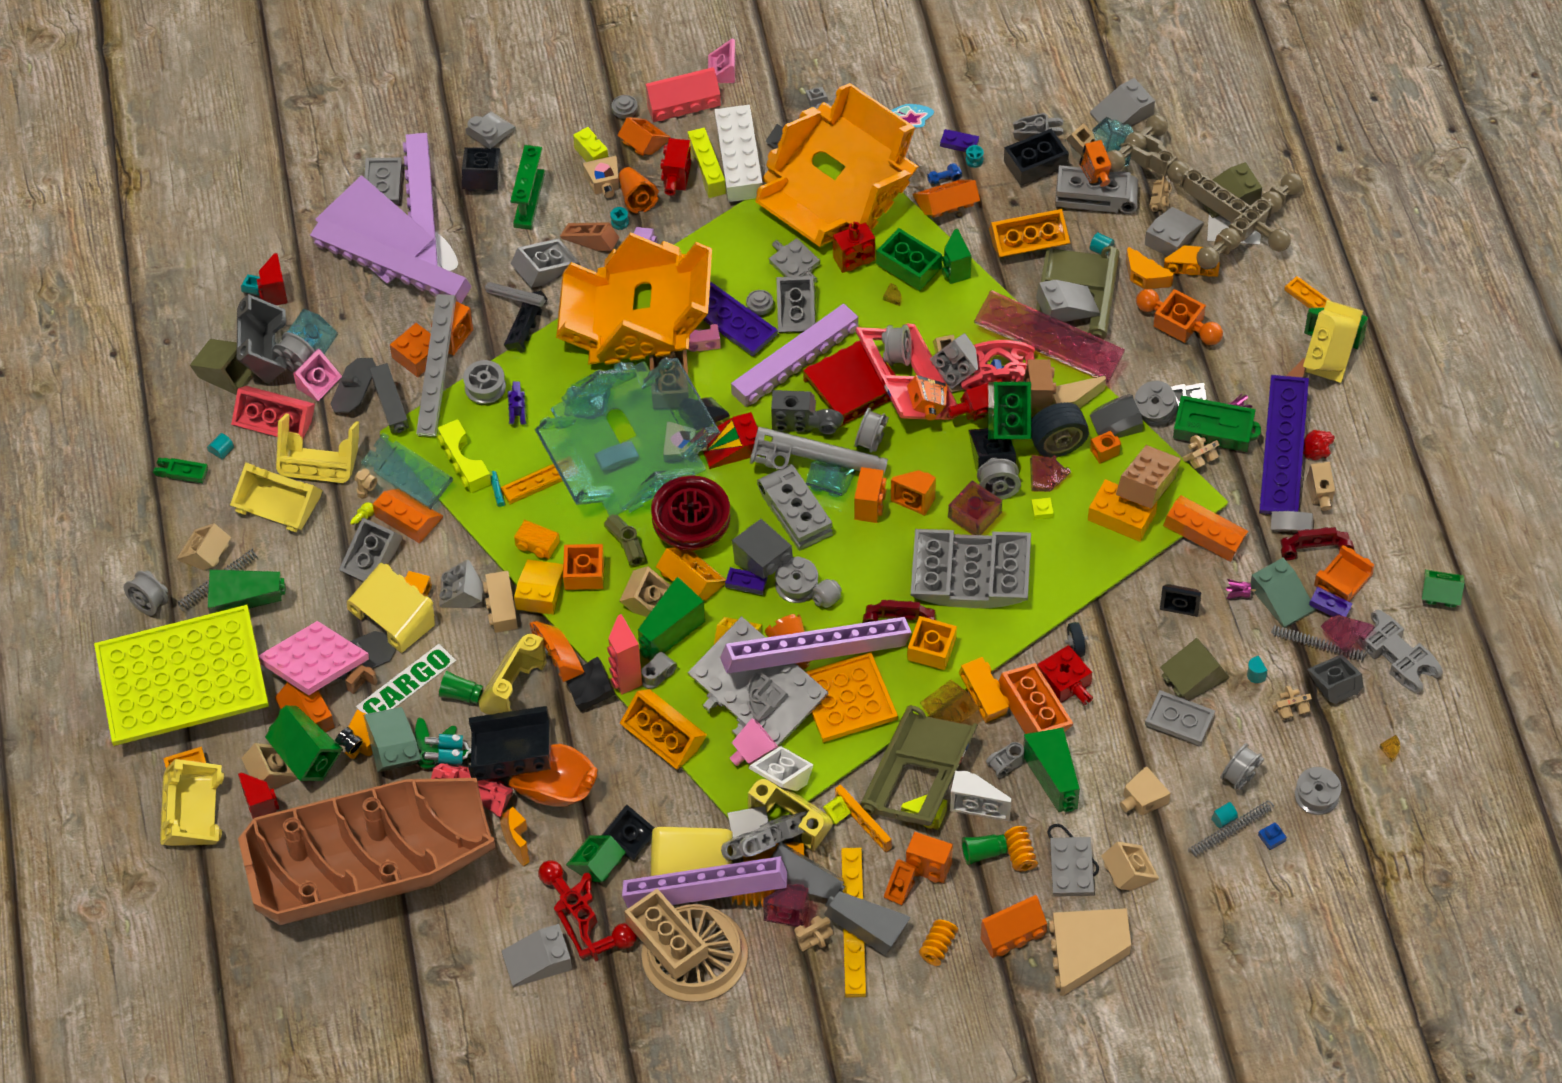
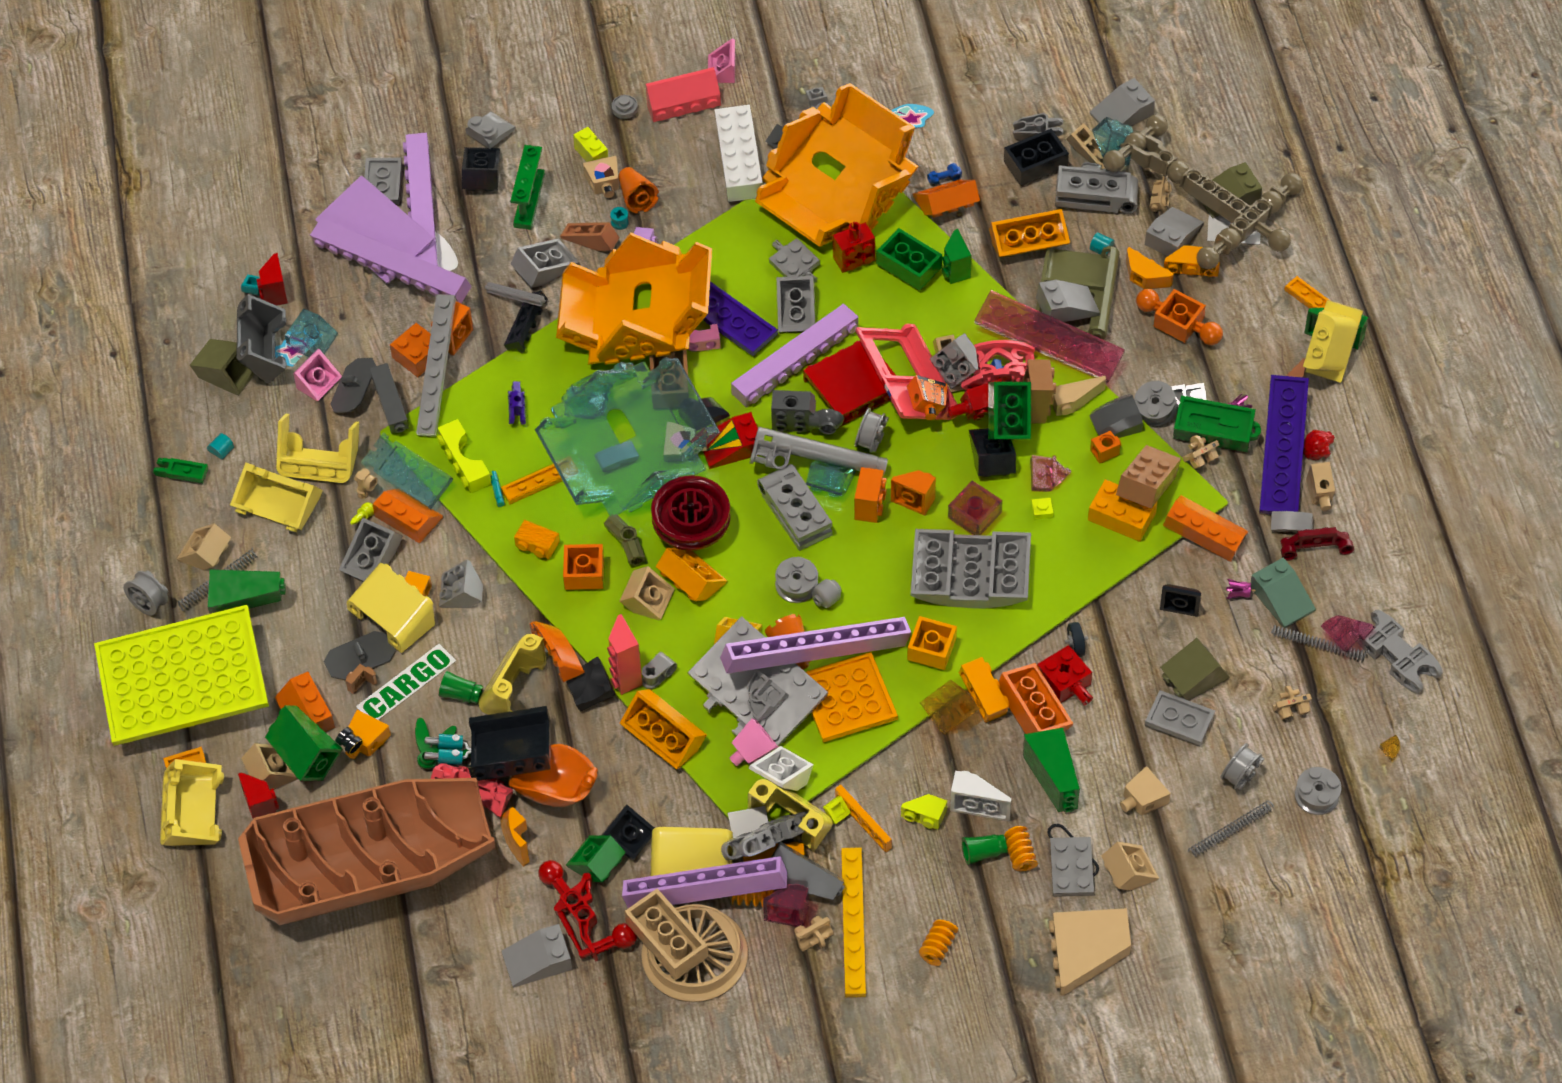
(262, 410): coral slope -> none
(294, 350): light grey wheel -> none
(313, 657): bright pink plate -> none
(391, 739): sand green slope -> none
(484, 382): light grey wheel -> none
(500, 601): tan brick -> none
(539, 587): yellow slope -> none
(642, 136): orange slope -> none
(671, 620): green slope -> none
(676, 165): red brick -> none
(711, 172): neon yellow arch -> none
(745, 581): dark purple plate -> none
(759, 302): light grey plate -> none
(761, 549): dark grey slope -> none
(867, 920): dark grey slope -> none
(893, 295): clear yellow tile -> none
(897, 345): light grey wheel -> none
(897, 609): dark red plate -> none
(900, 882): orange slope -> none
(921, 743): olive piece -> none
(930, 857): orange brick -> none
(958, 140): dark purple plate -> none
(976, 152): teal wheel -> none
(999, 477): light grey wheel -> none
(1004, 762): light grey piece -> none
(1013, 927): orange slope -> none
(1059, 429): black wheel -> none
(1095, 163): orange torso -> none
(1224, 815): teal brick -> none
(1256, 670): teal brick -> none
(1272, 836): blue tile -> none
(1329, 603): dark purple plate -> none
(1337, 678): dark grey slope -> none
(1345, 574): orange panel -> none
(1442, 588): green slope -> none

